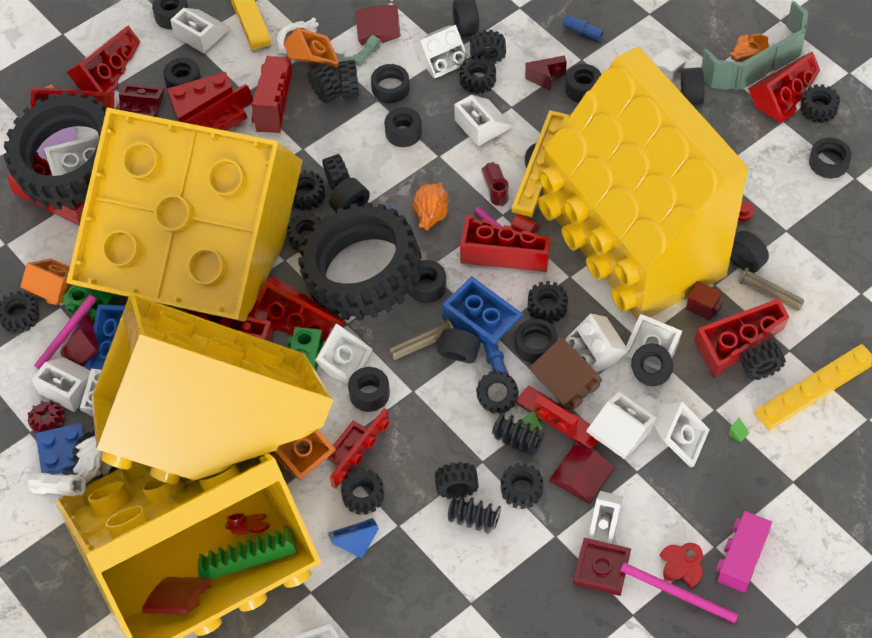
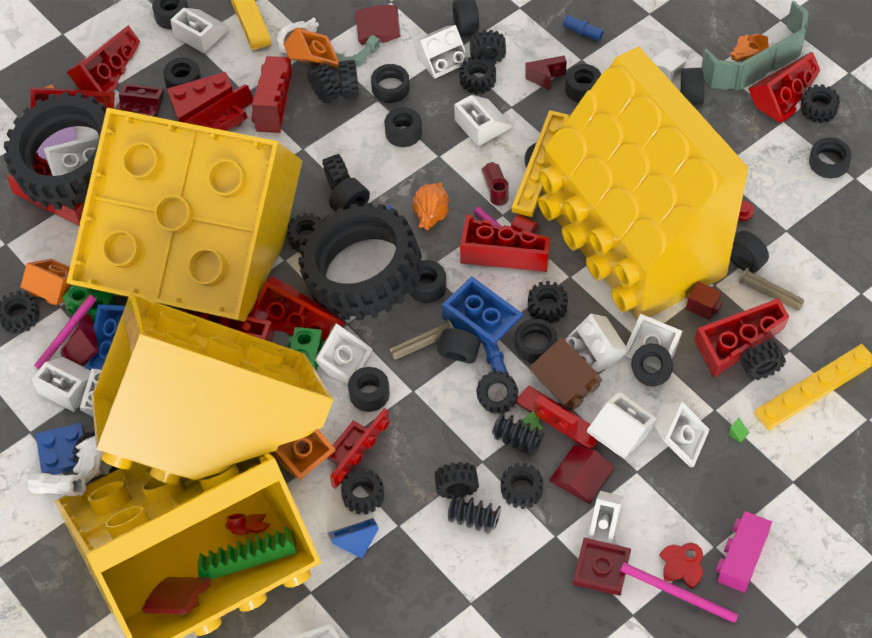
(53, 422): dark red gear -> none
(312, 198): black tyre -> none

